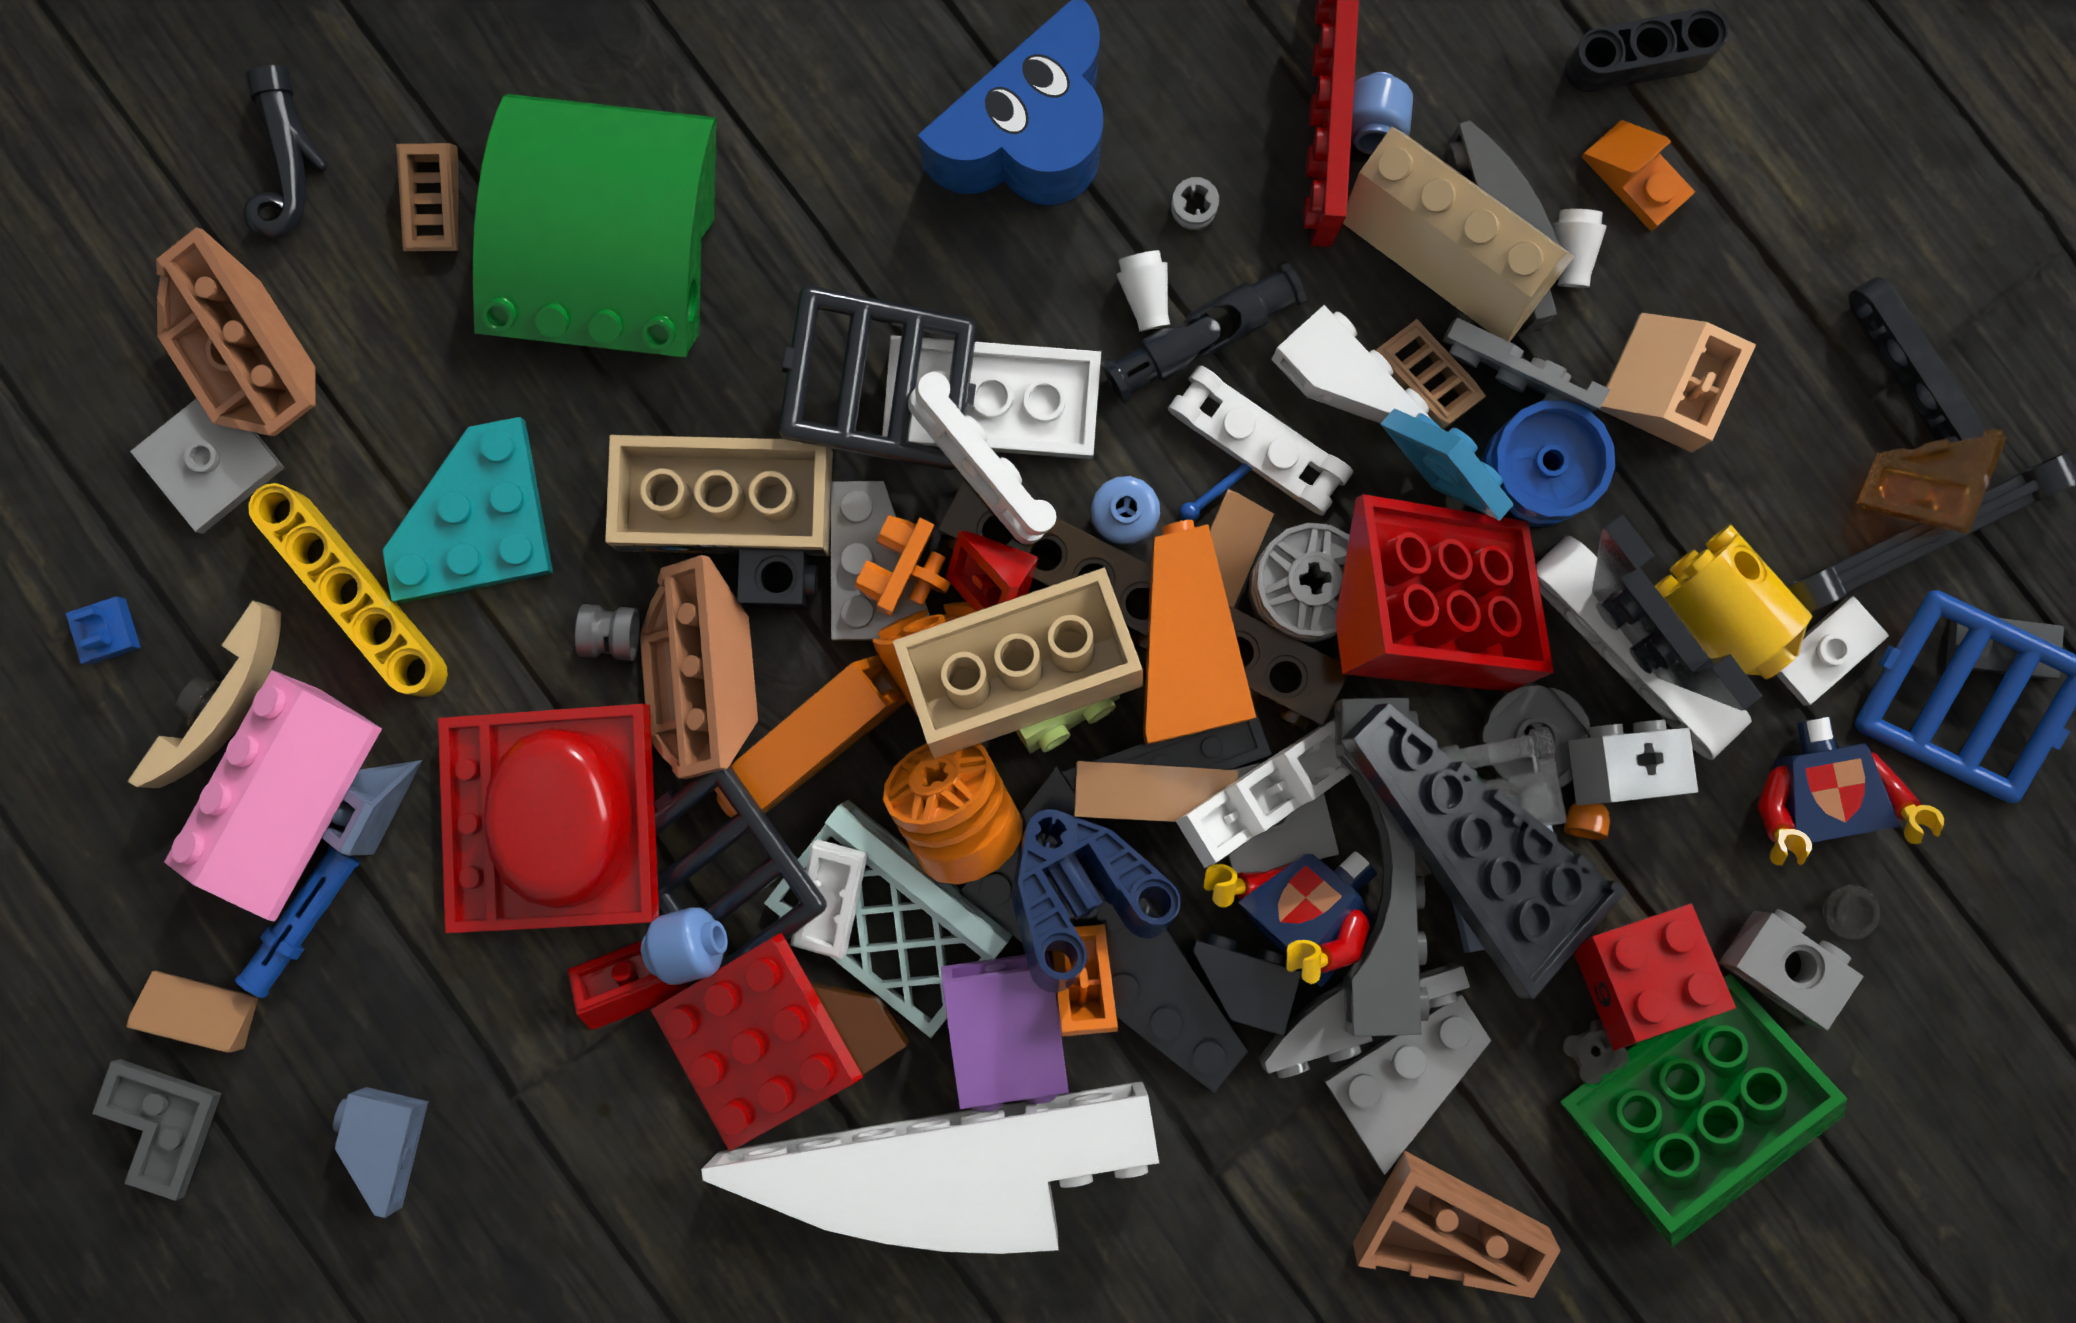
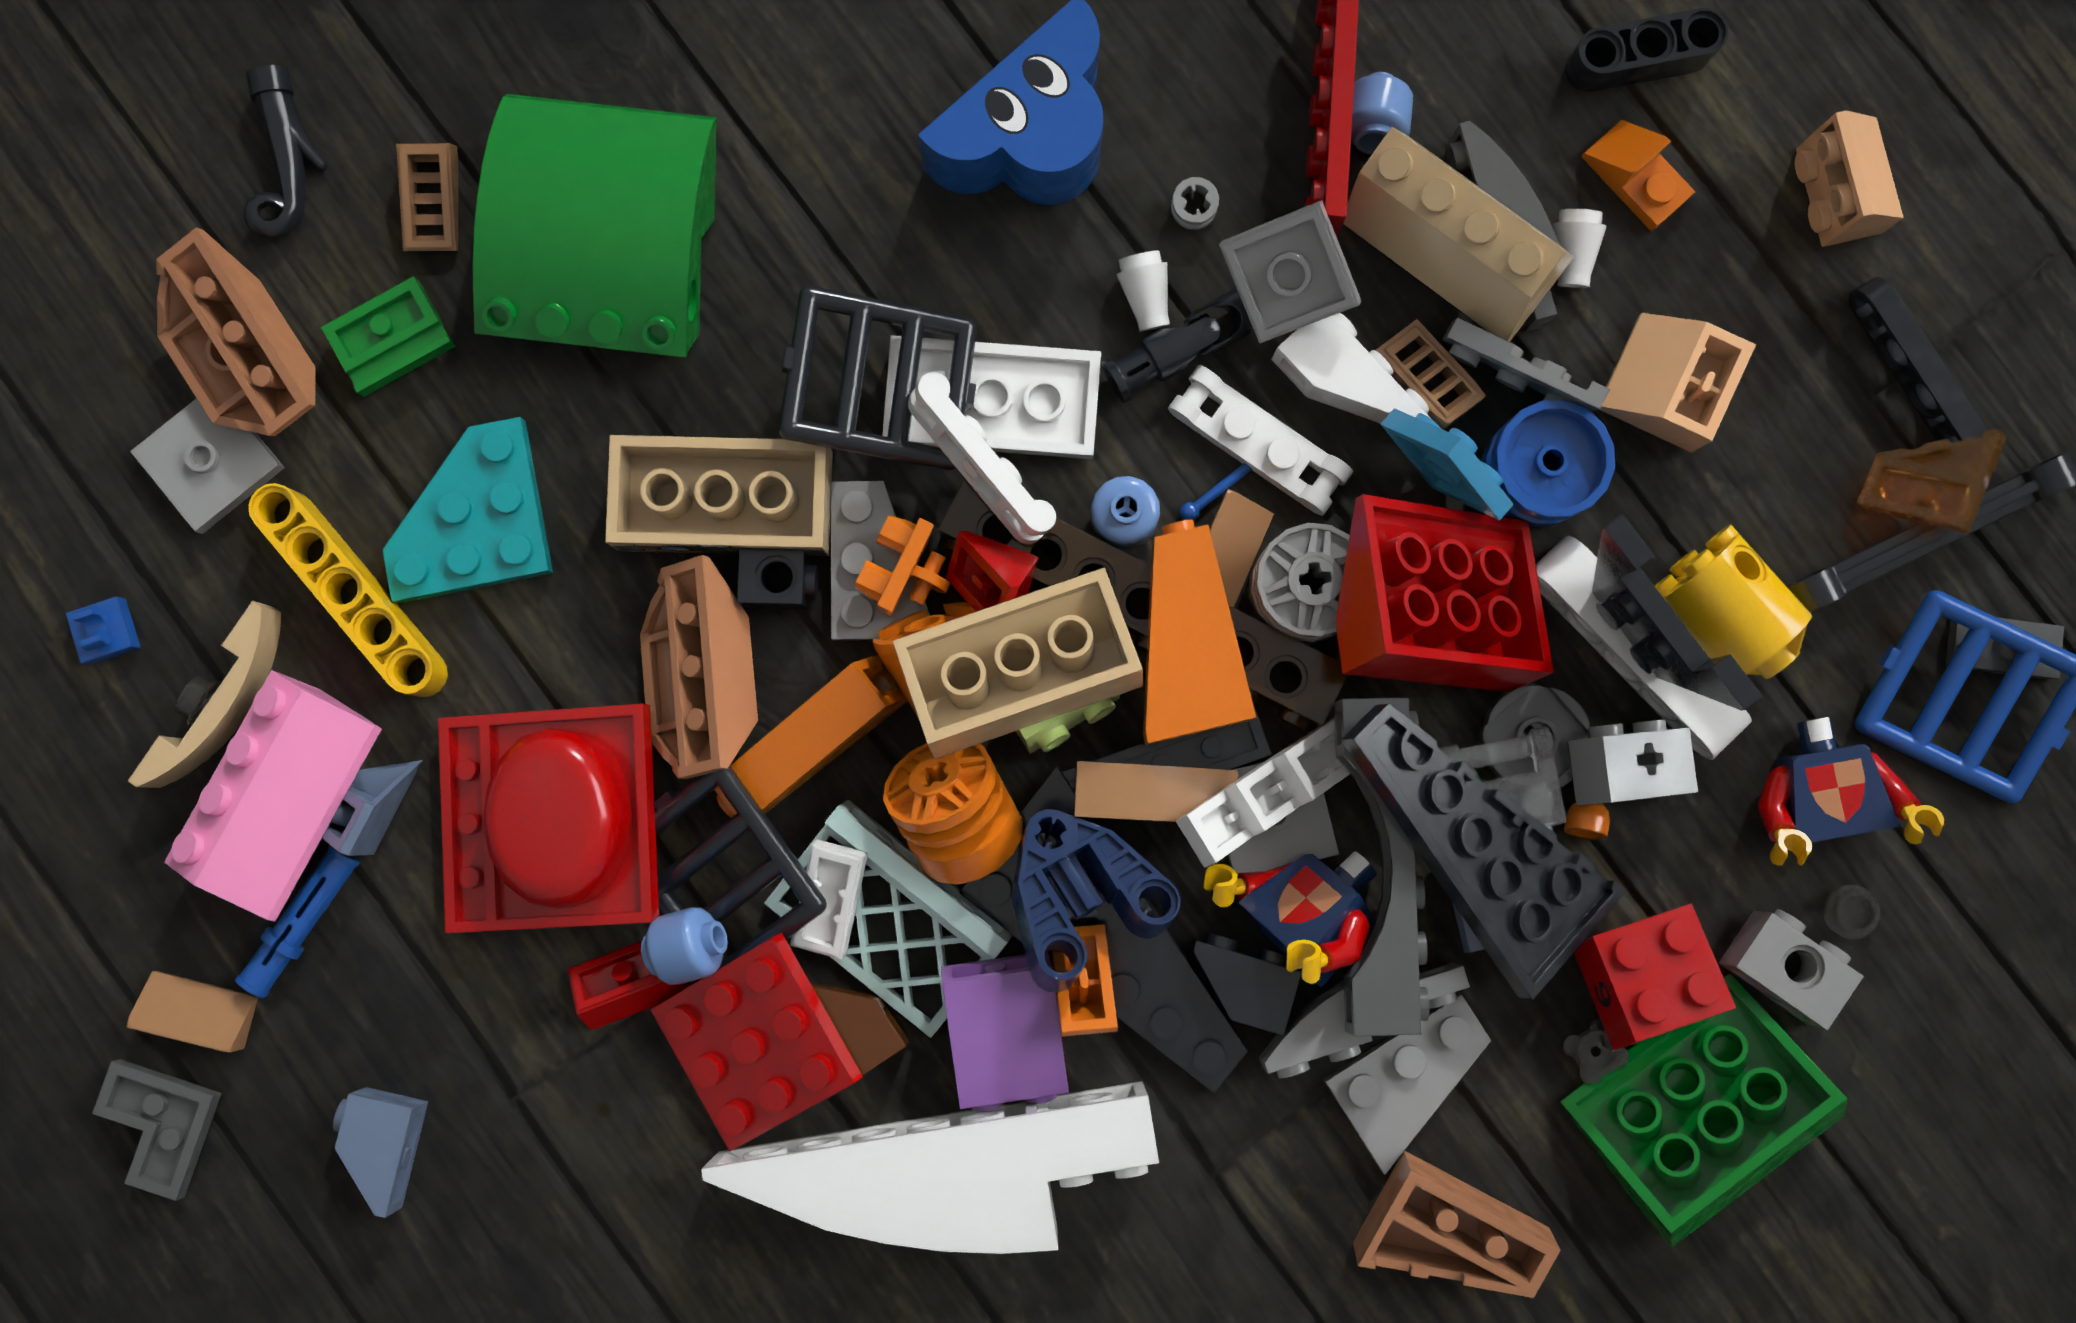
(388, 336): none -> green plate
(607, 632): flat silver wheel -> none
(1290, 272): none -> light grey plate
(1832, 650): white plate -> none
(1847, 179): none -> light nougat slope

